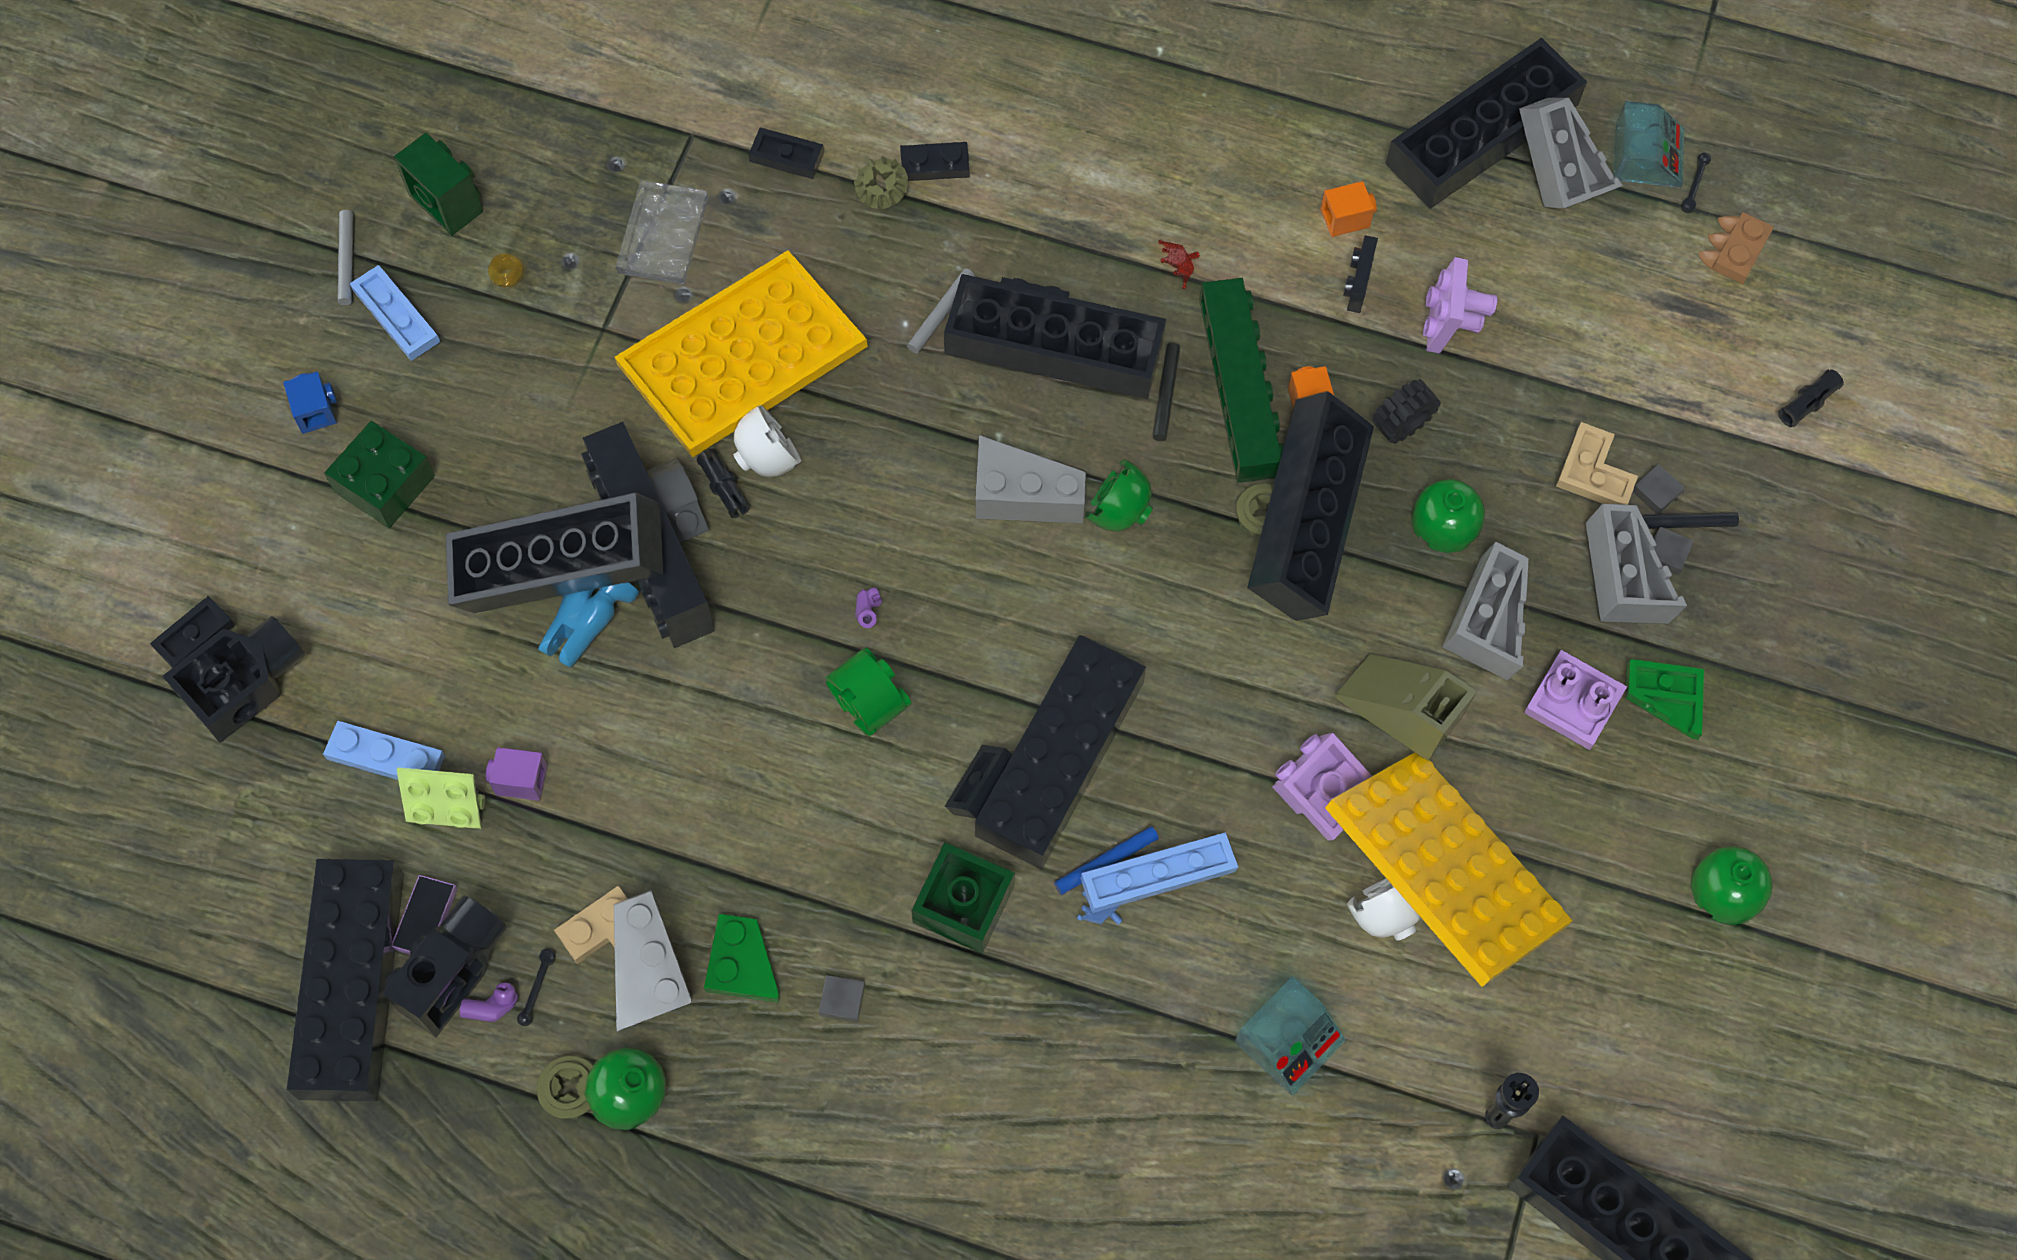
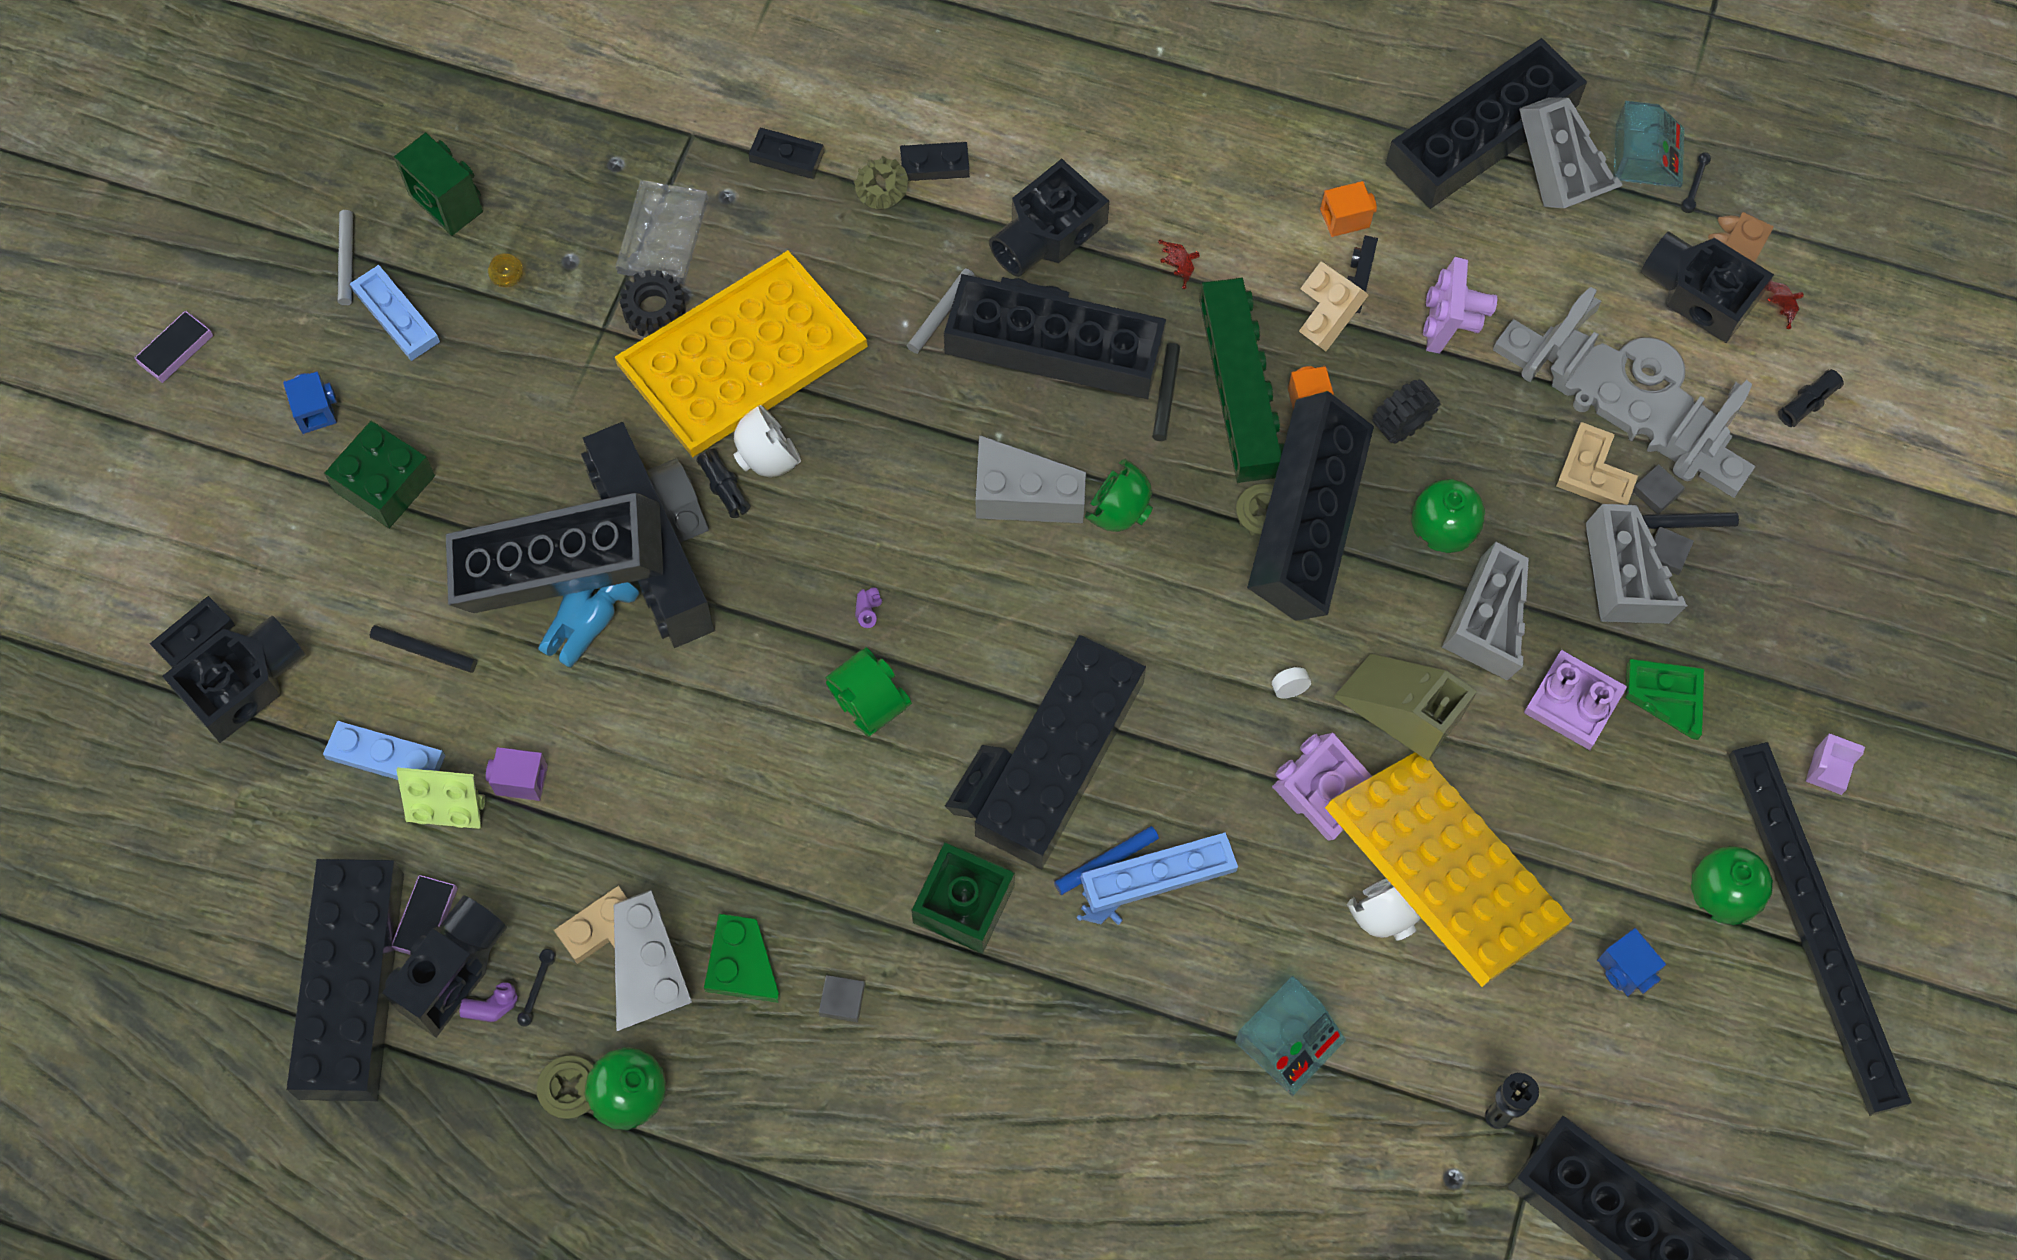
(173, 346): none -> black tile
(423, 648): none -> black bar
(649, 287): none -> black tyre
(1049, 220): none -> black brick
(1291, 682): none -> white tile
(1337, 304): none -> tan plate
(1632, 964): none -> blue brick
(1668, 416): none -> light grey piece
(1707, 282): none -> black brick
(1784, 298): none -> clear red piece
(1820, 930): none -> black plate
(1834, 763): none -> lavender panel

